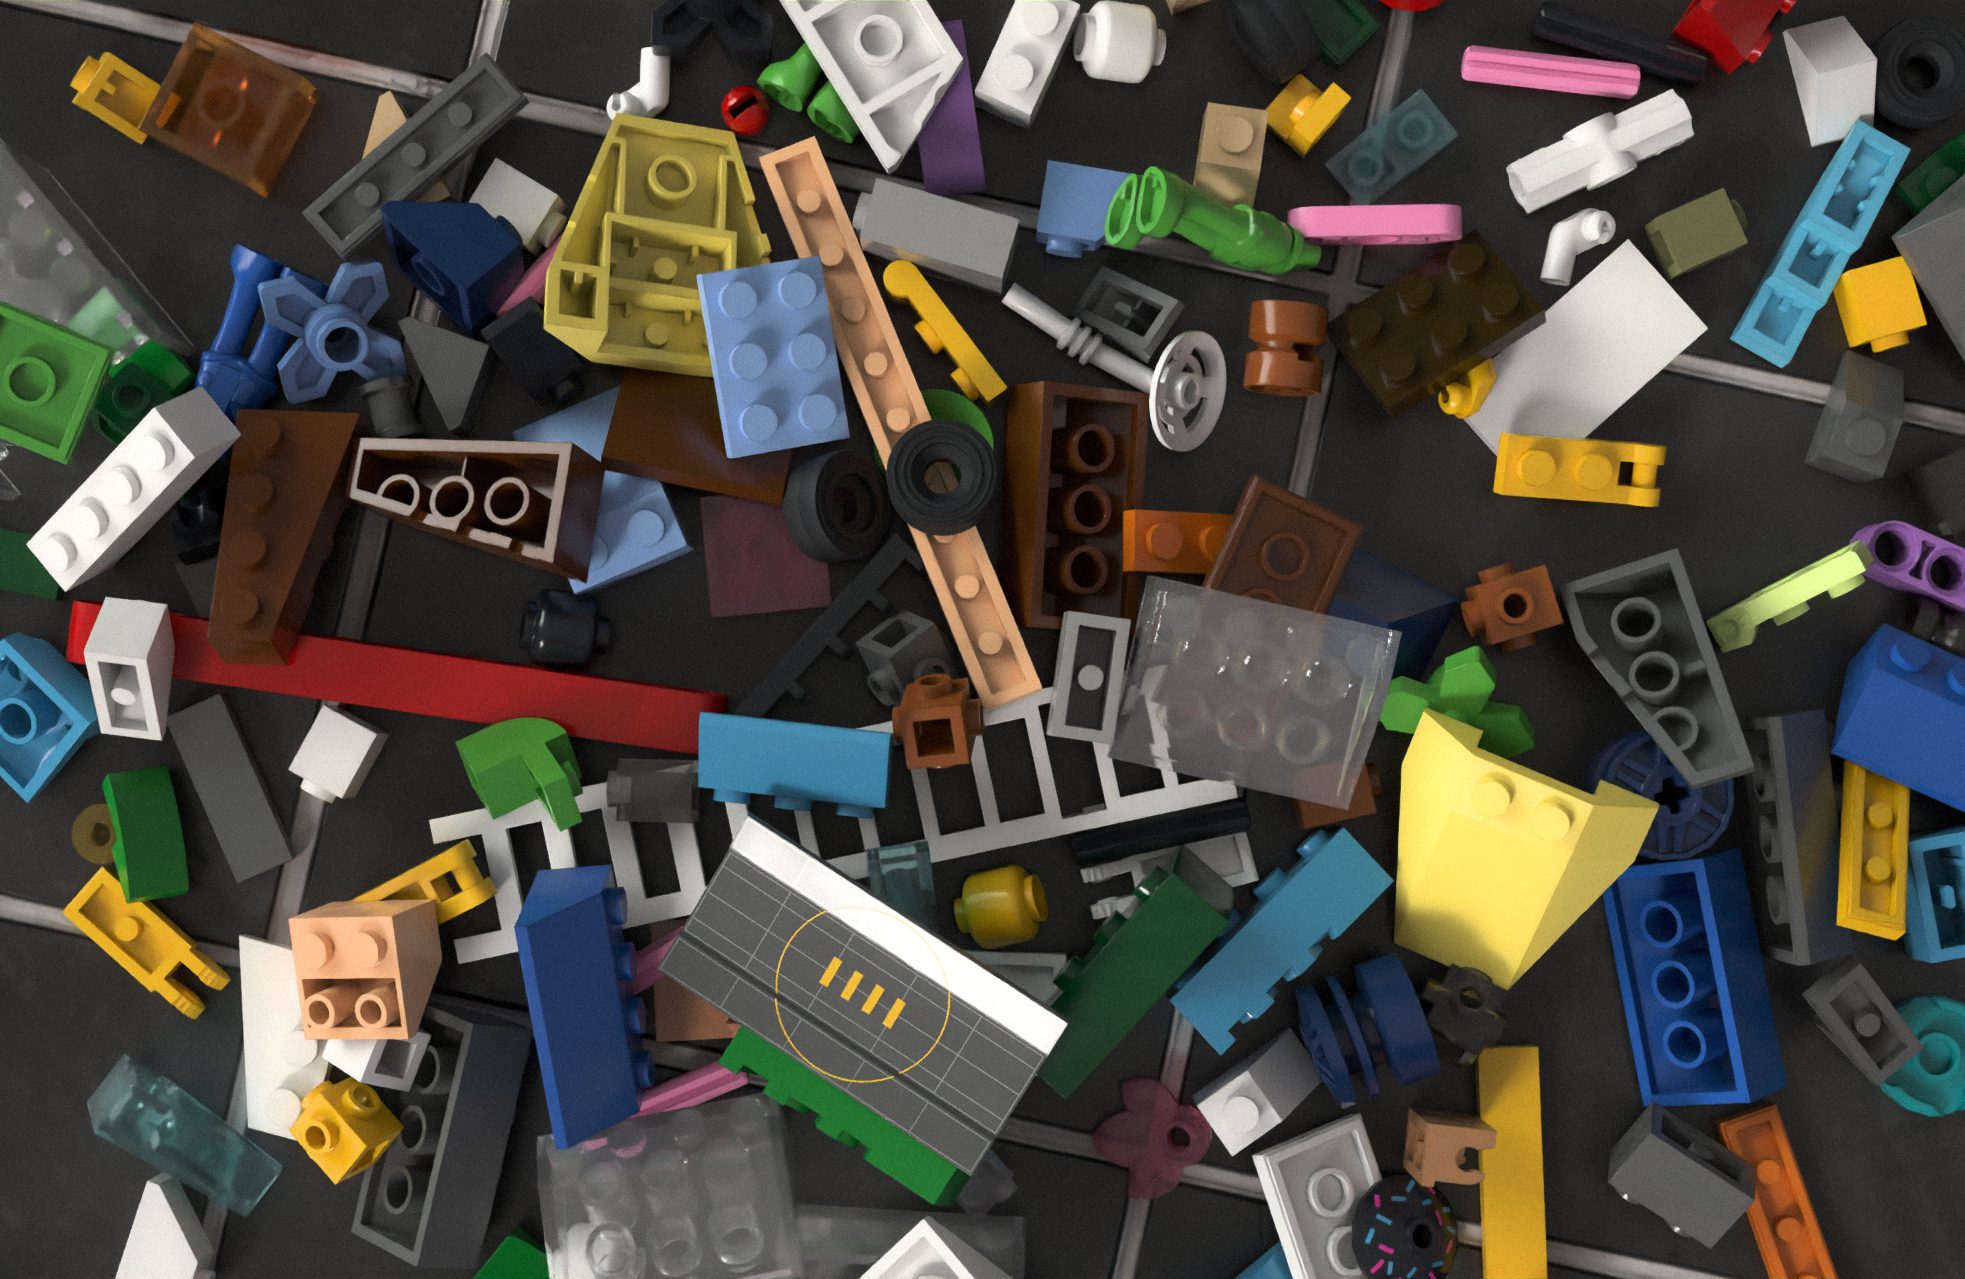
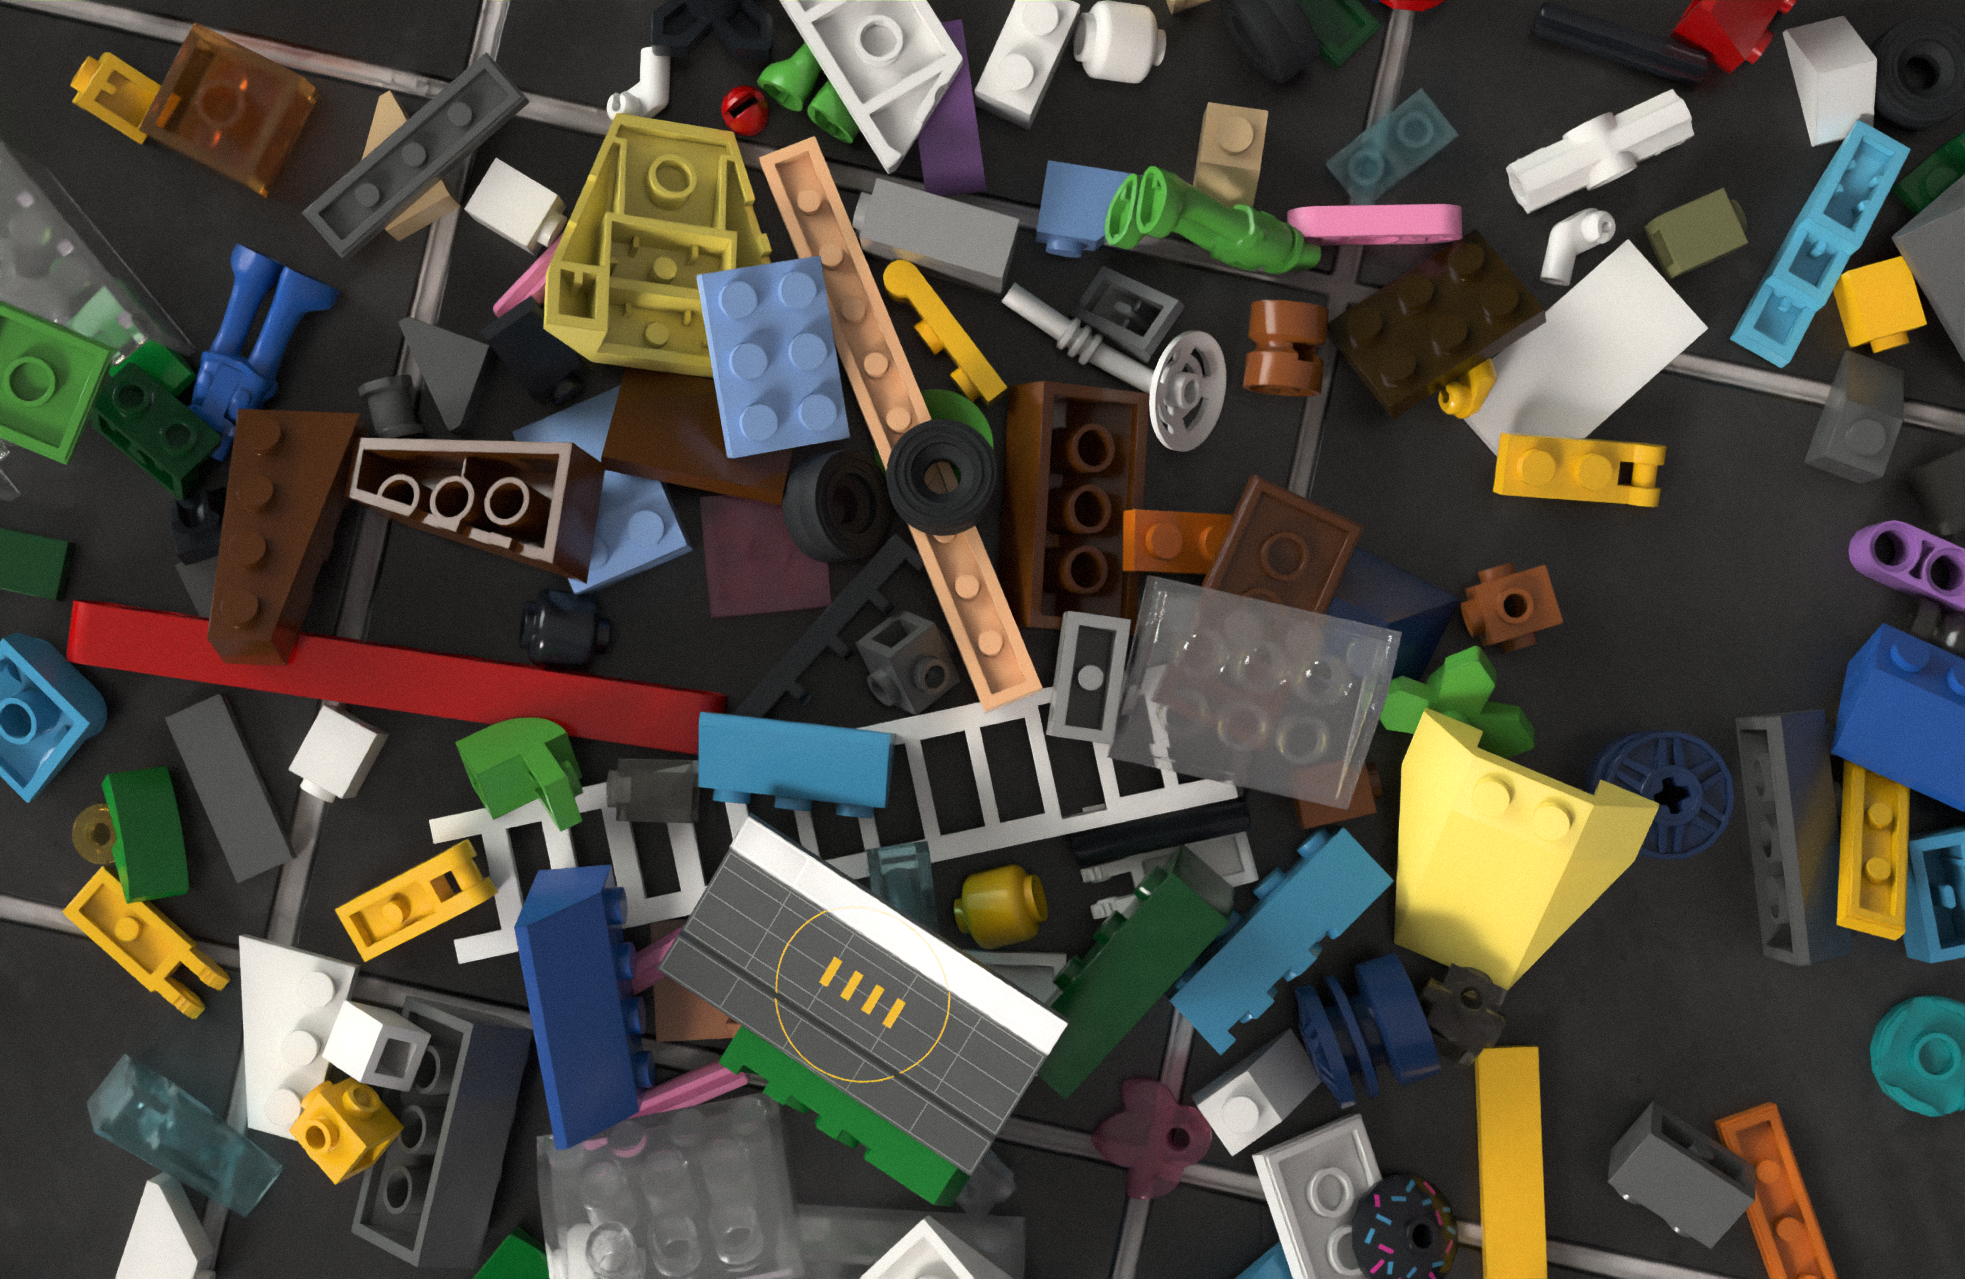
(131, 667): white slope -> none
(133, 488): white brick -> none
(349, 304): medium blue plant -> none
(365, 967): light nougat slope -> none
(455, 257): dark blue slope -> none
(938, 722): dark orange brick -> none
(1305, 113): yellow bracket -> none
(1438, 1144): medium nougat hinge -> none
(1550, 72): bright pink axle -> none
(1657, 656): dark grey wedge -> none
(1694, 981): blue slope -> none
(1788, 596): yellowish green hinge -> none
(1861, 1020): dark grey slope -> none

